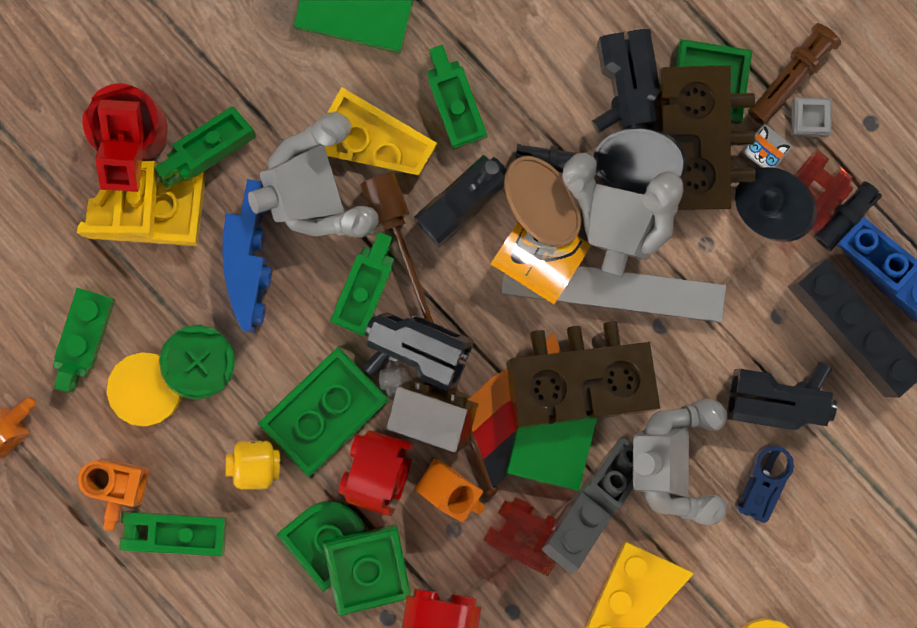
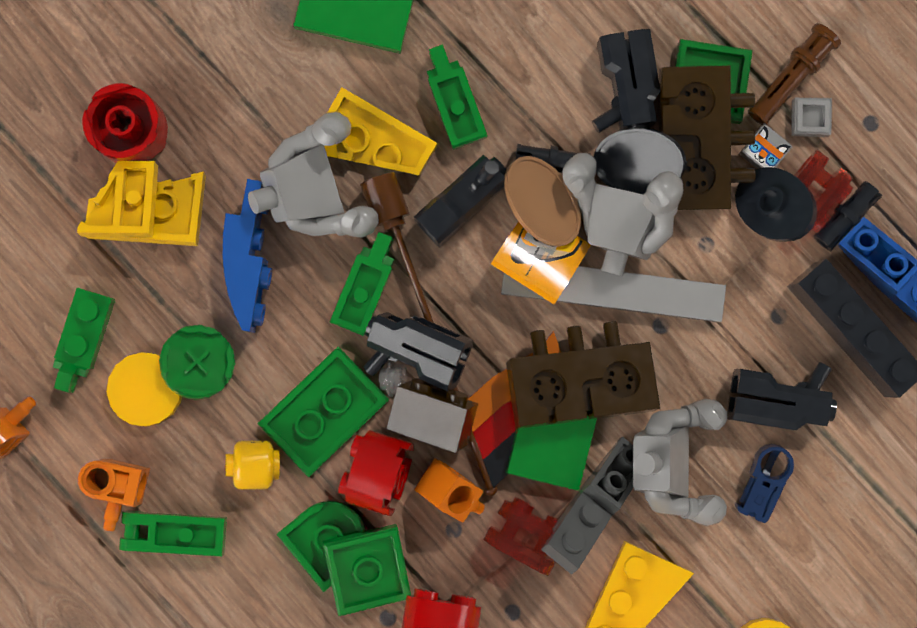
(121, 146): red slope -> none
(205, 147): green hinge -> none

